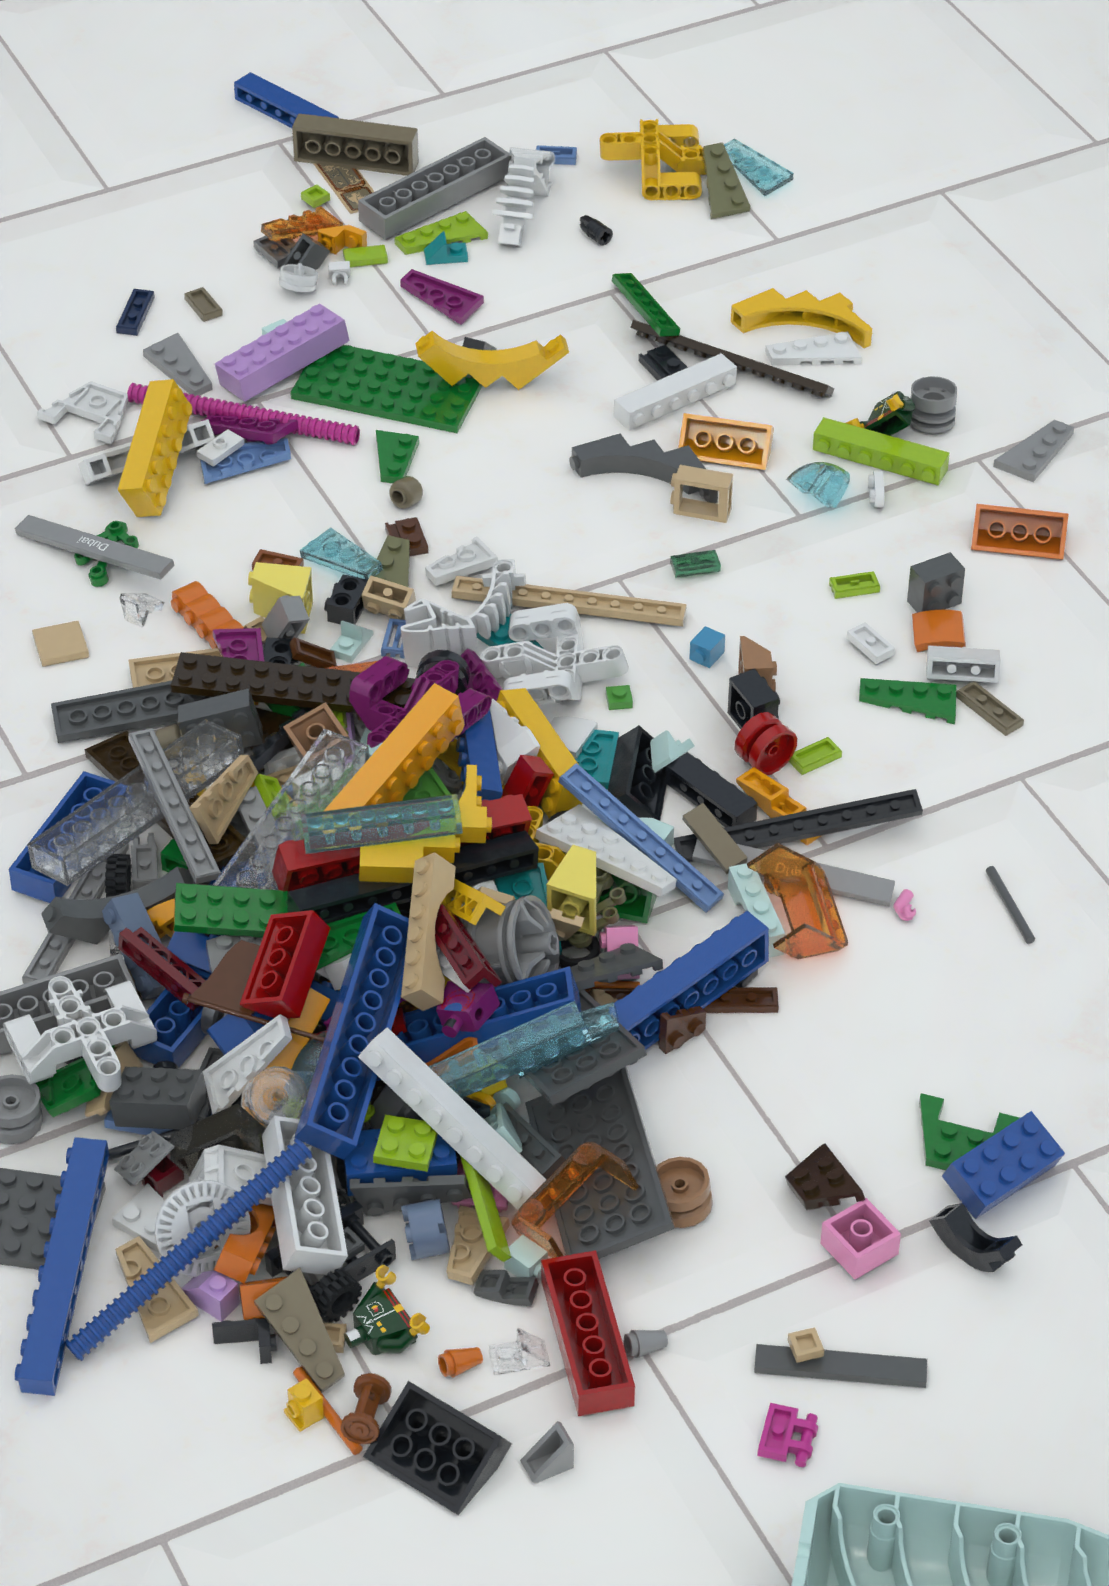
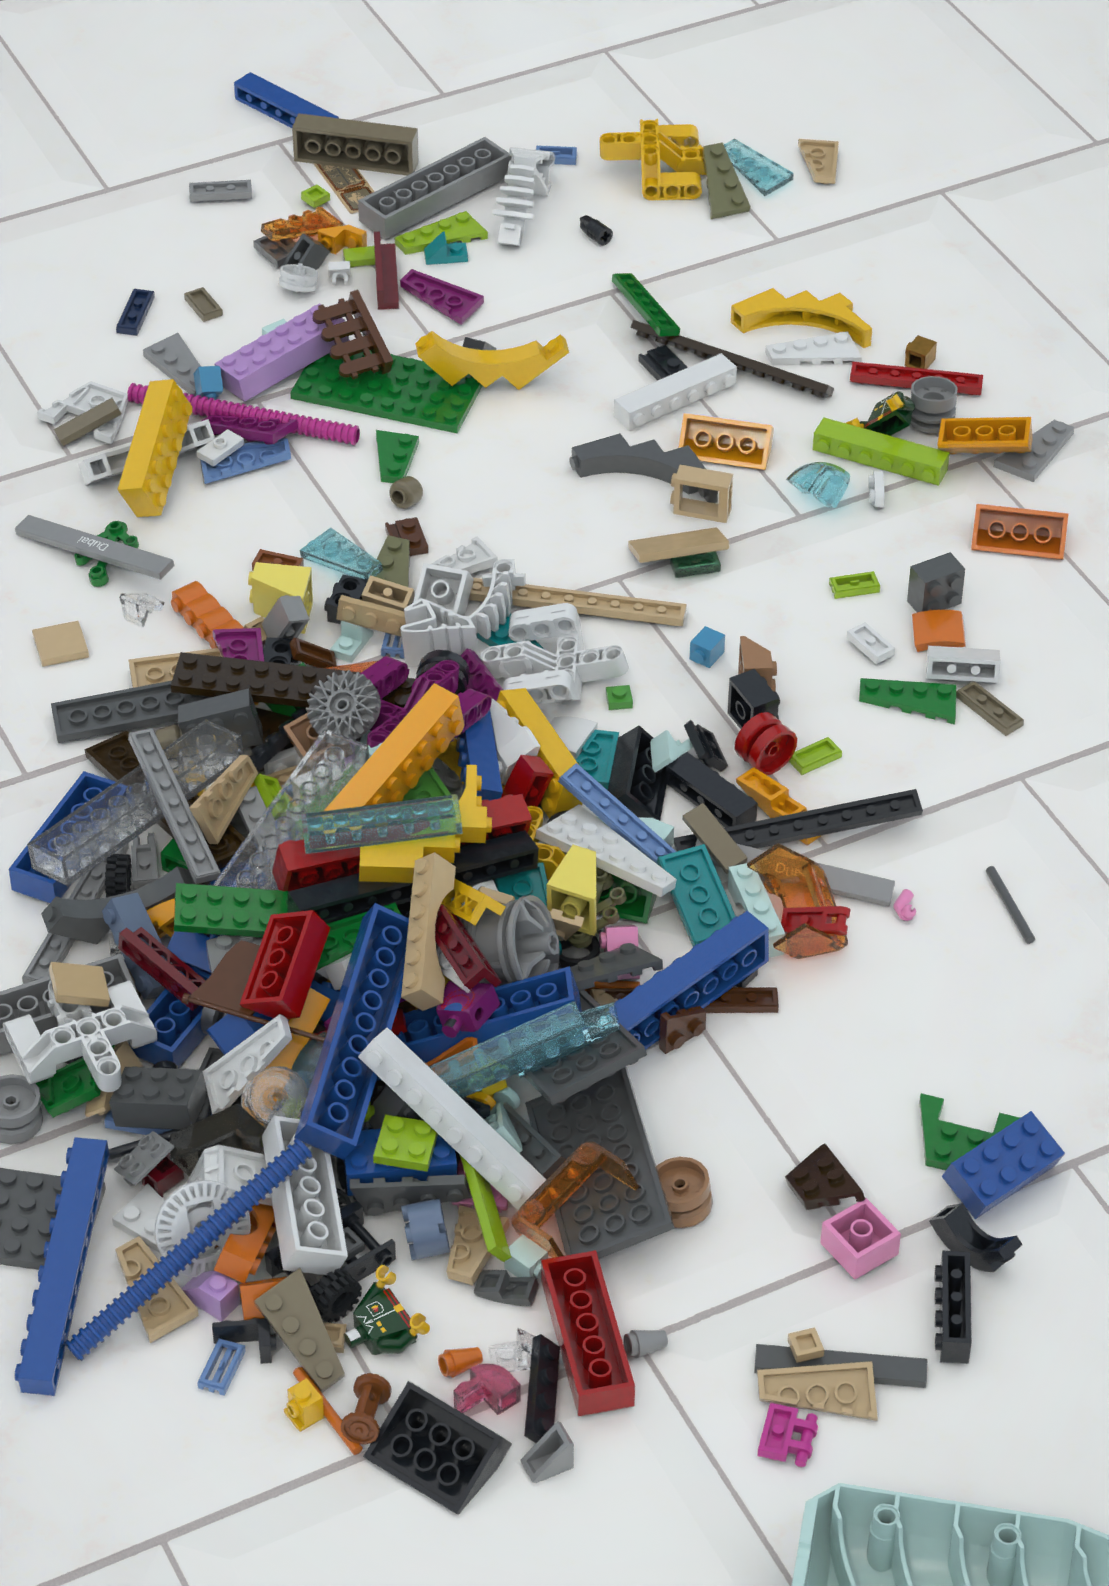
(79, 984): none -> tan tile
(87, 421): none -> dark tan tile
(208, 381): none -> dark azure brick
(220, 190): none -> light grey plate
(228, 1377): none -> medium blue tile
(344, 705): none -> light grey wheel
(362, 323): none -> reddish brown fence
(370, 615): none -> tan plate
(386, 274): none -> dark red fence
(445, 587): none -> white brick
(488, 1384): none -> clear pink brick
(542, 1387): none -> black plate
(678, 545): none -> tan tile
(697, 892): none -> teal tile
(706, 746): none -> black plate
(816, 917): none -> red plate
(820, 159): none -> tan wing
(826, 1388): none -> tan wing
(905, 376): none -> red plate
(920, 353): none -> pearl gold brick
(955, 1307): none -> black brick
(985, 435): none -> light orange slope

